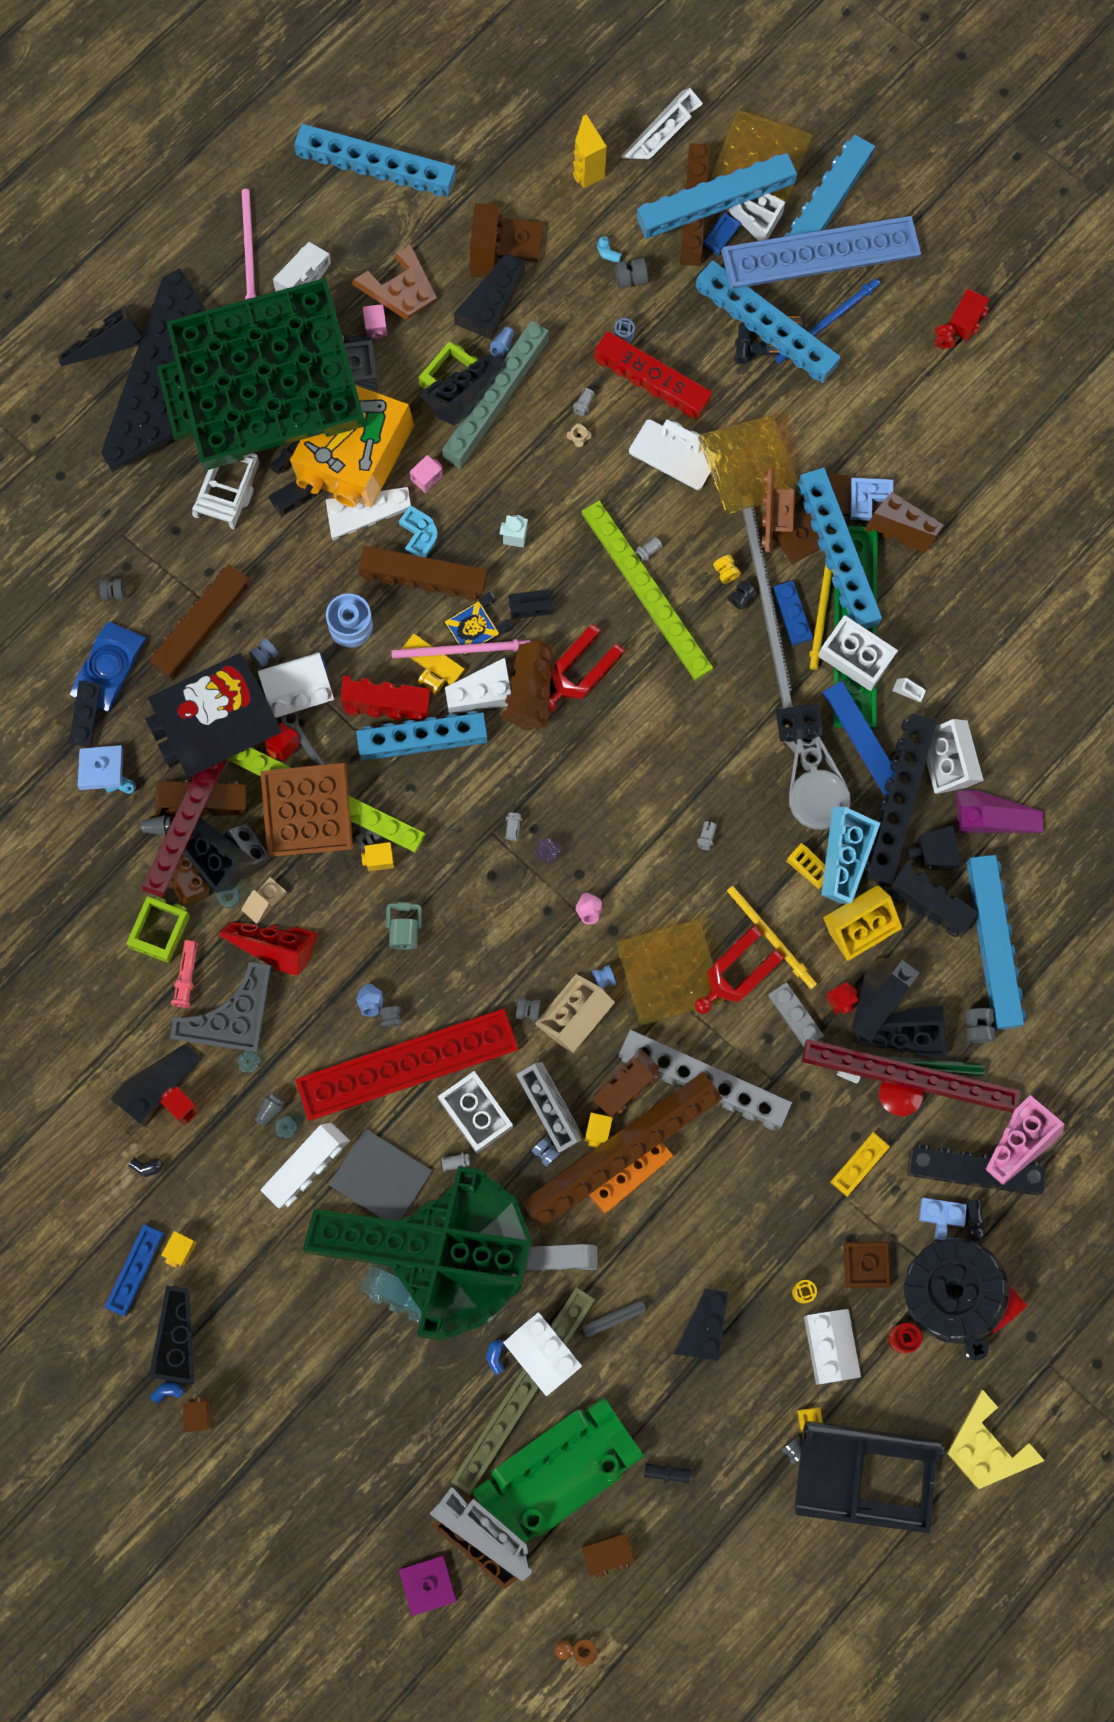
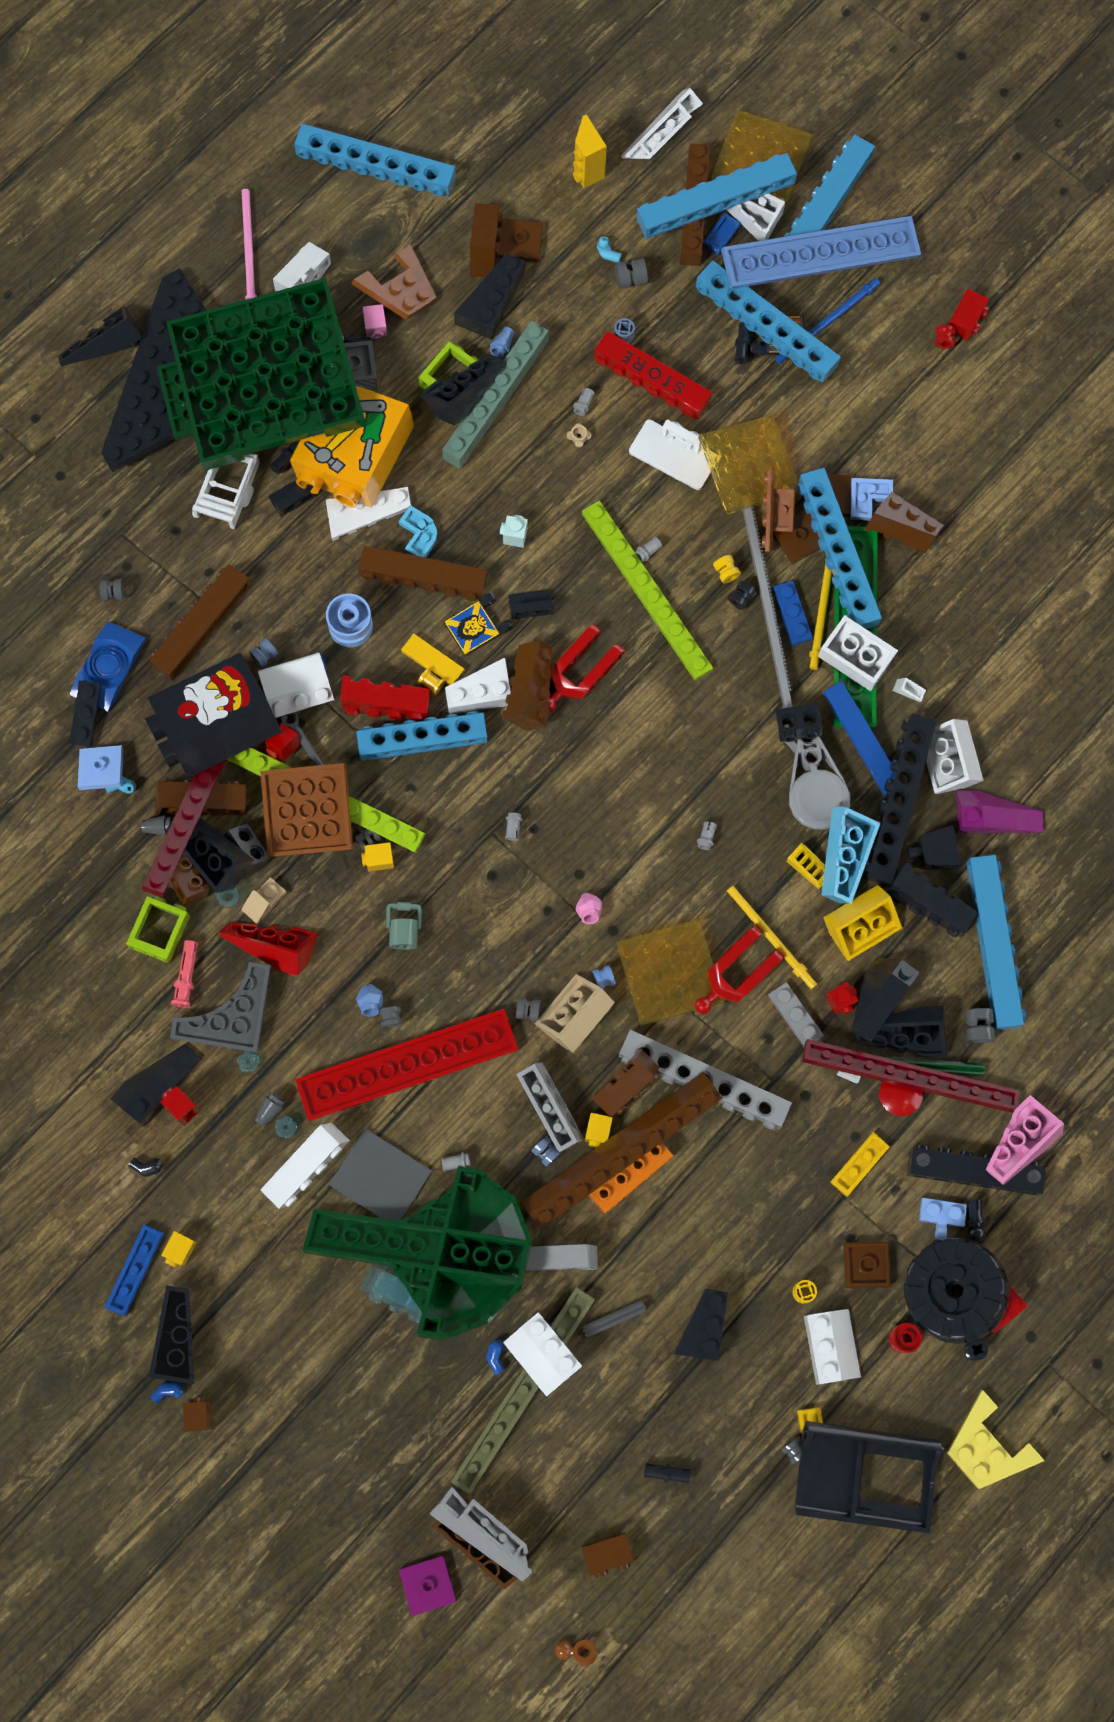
(426, 473): bright pink brick -> none
(458, 649): bright pink bar -> none
(475, 1112): white brick -> none
(547, 850): clear purple gear -> none
(559, 1471): green panel -> none

